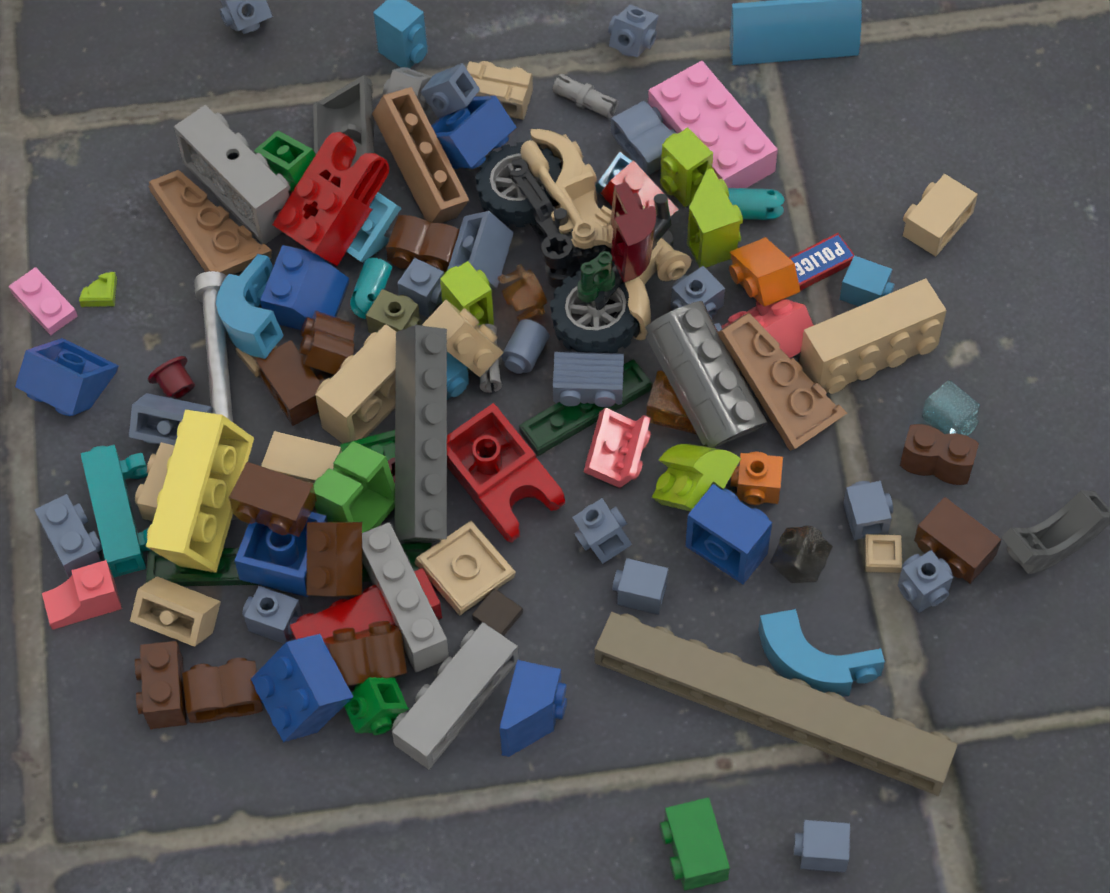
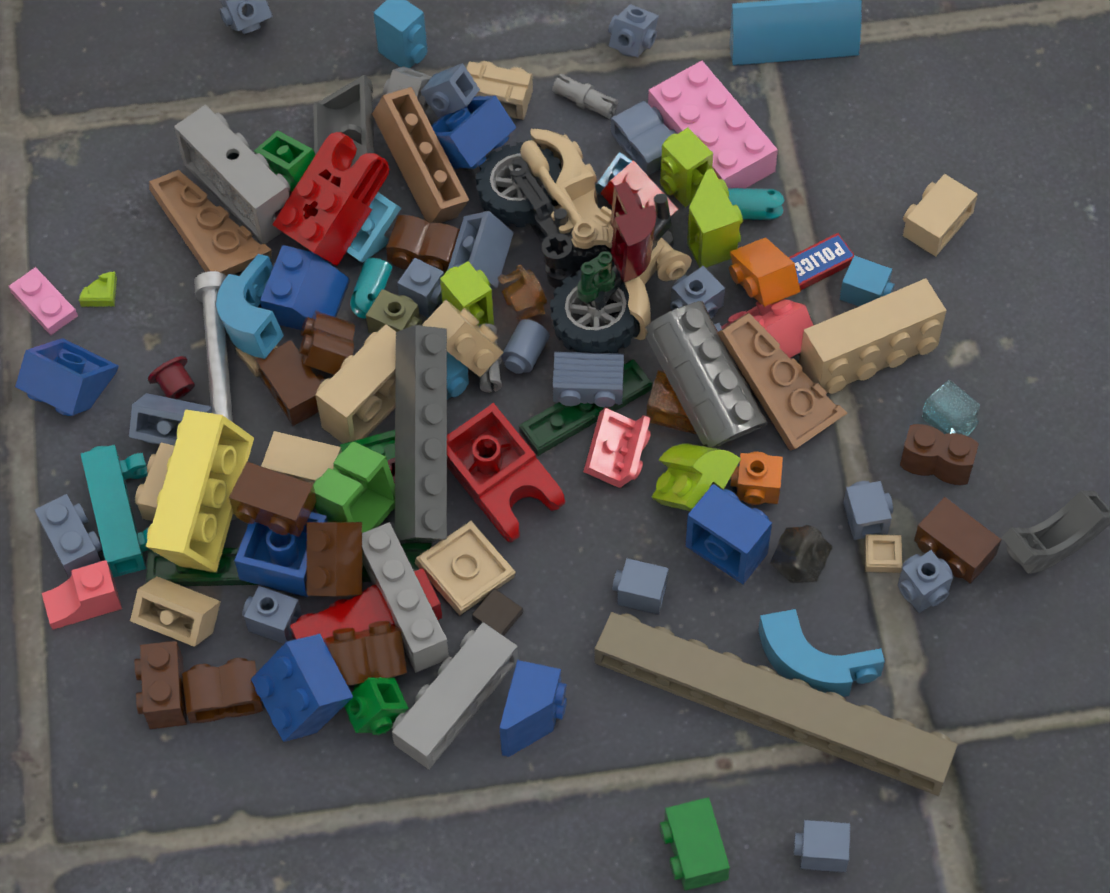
(602, 530): sand blue brick -> none

